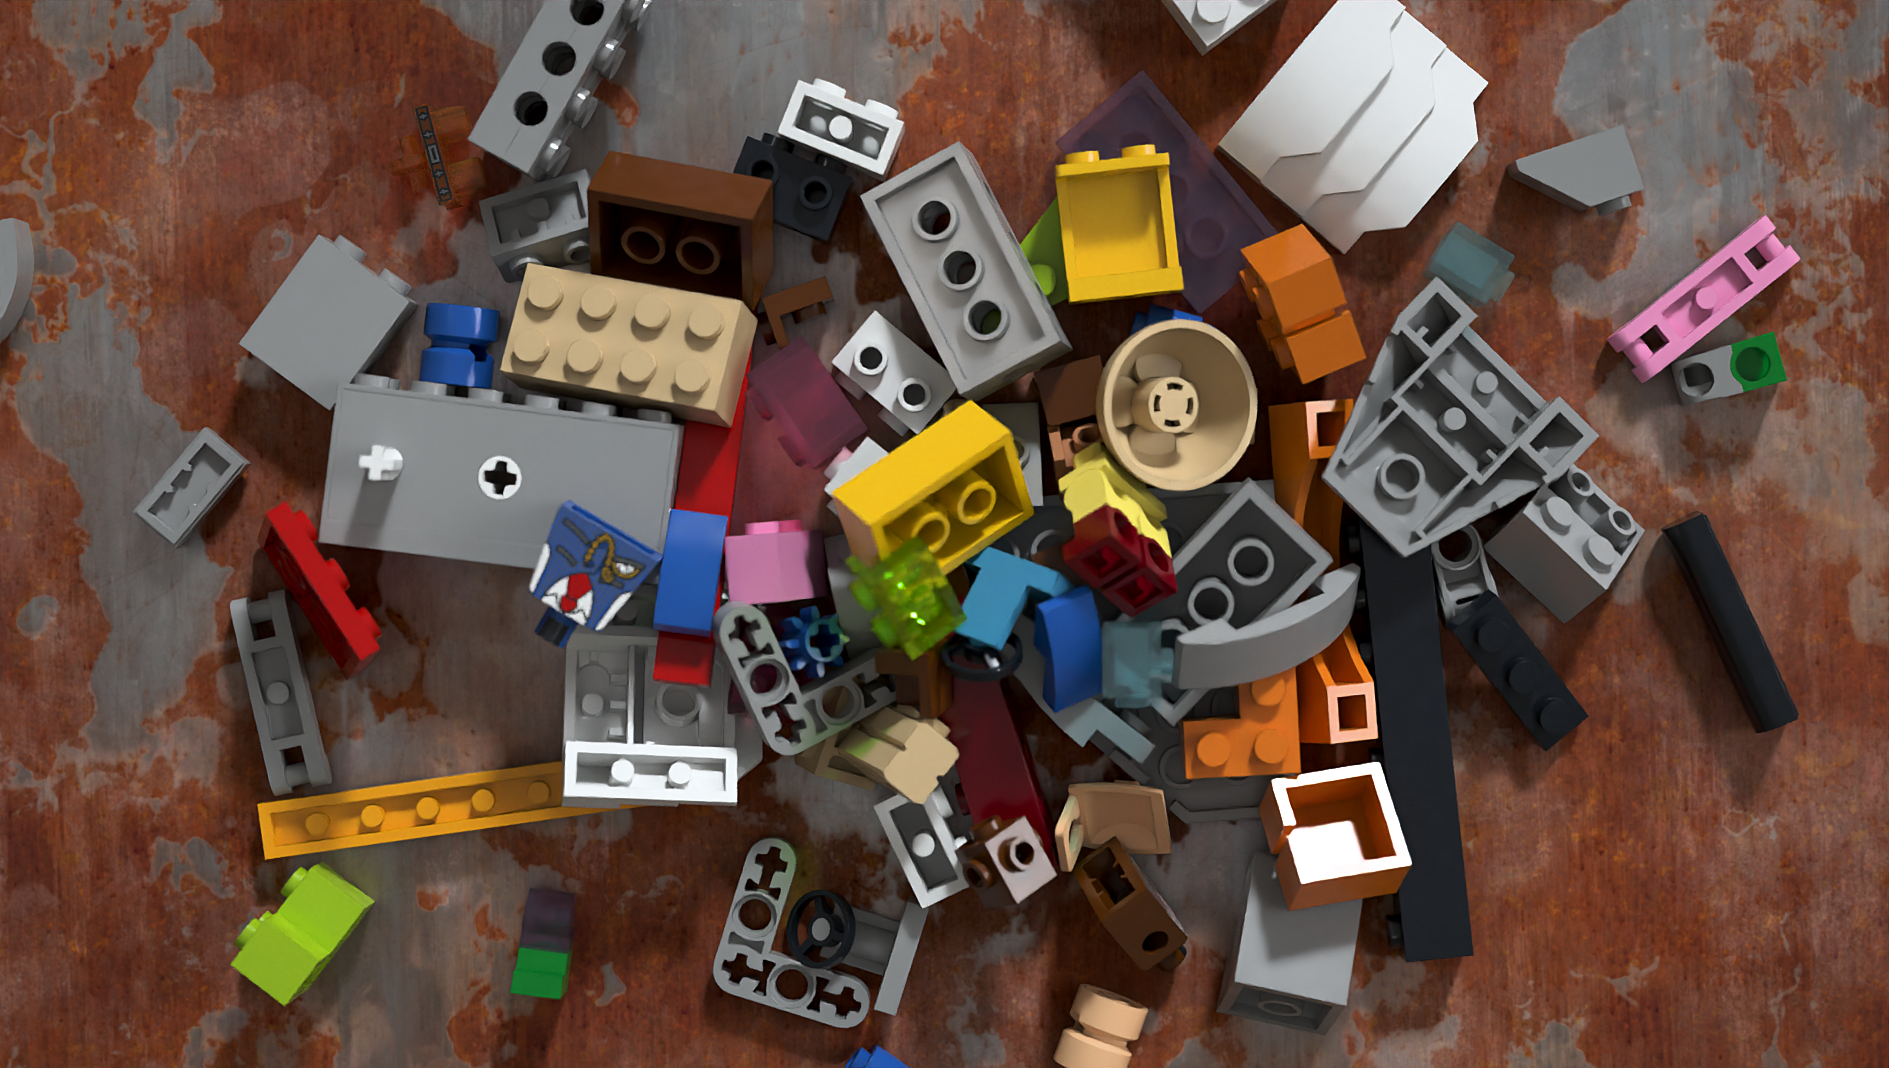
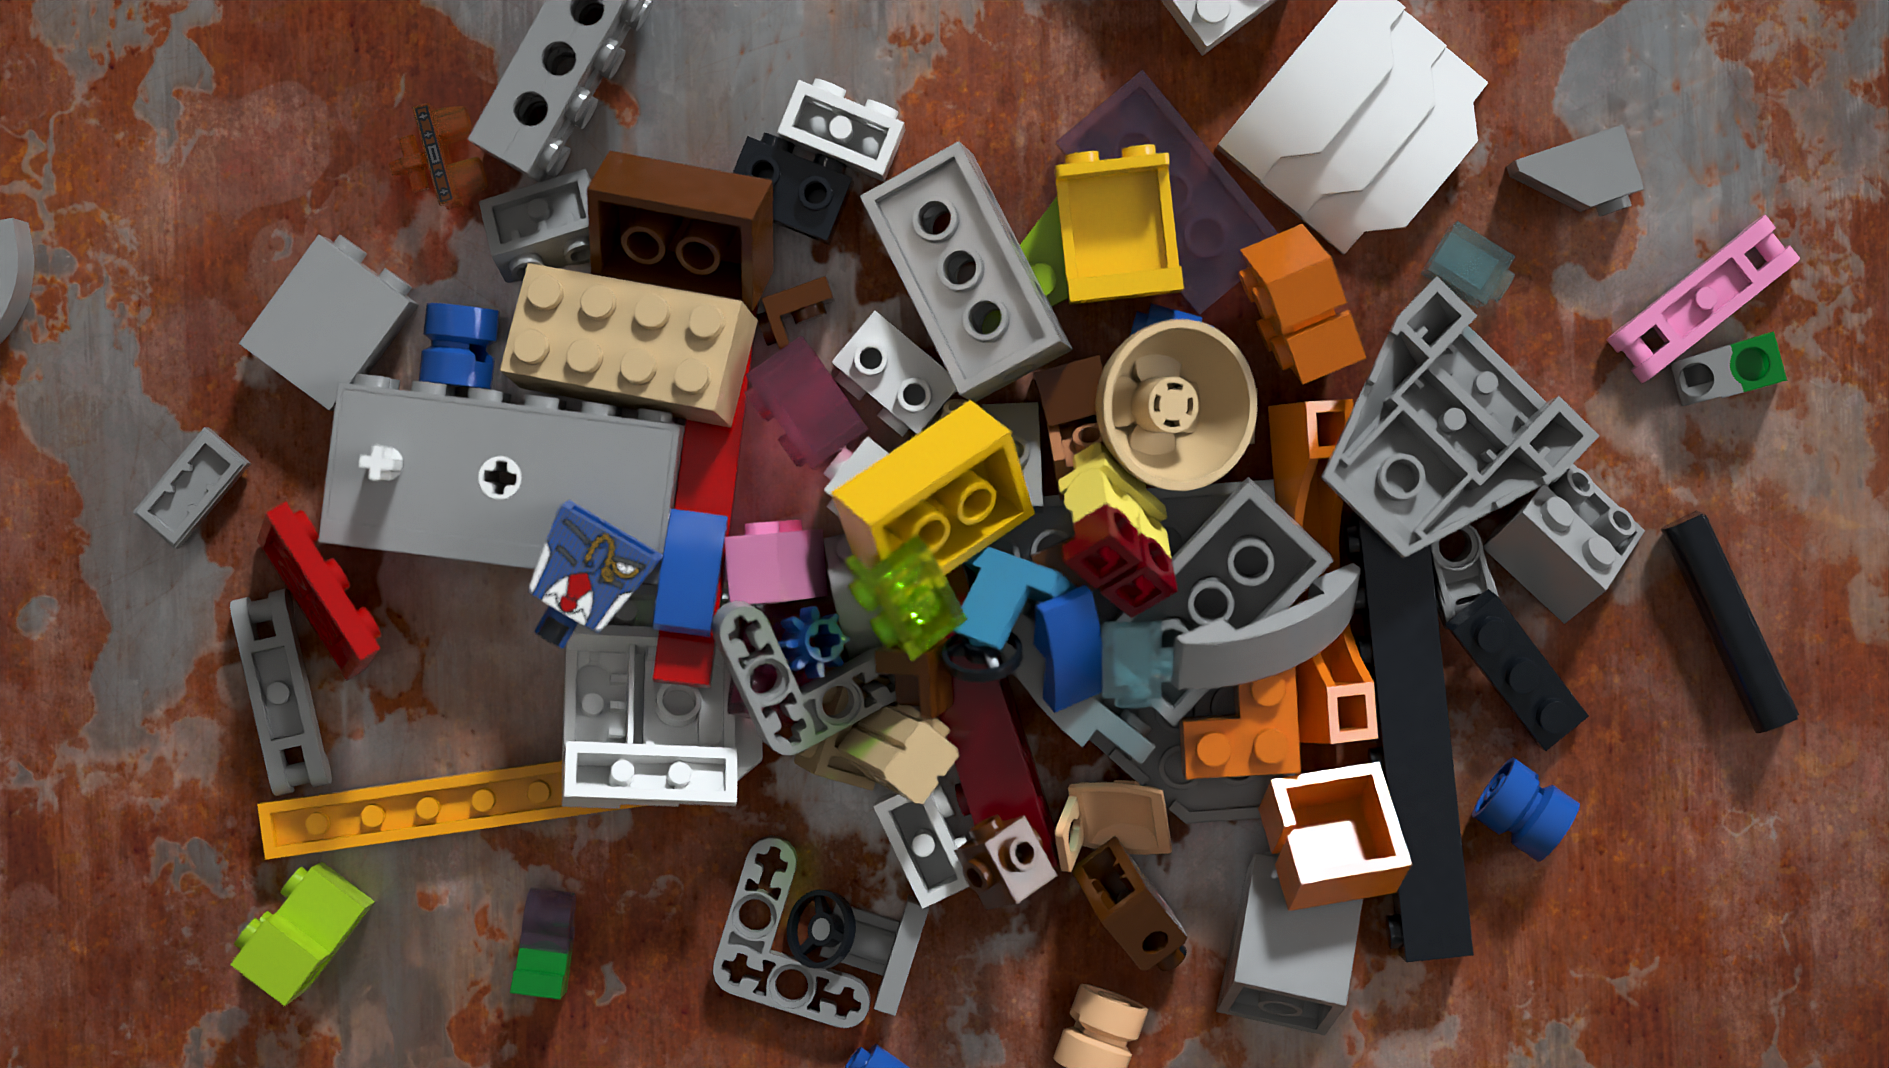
(1531, 813): none -> blue wheel

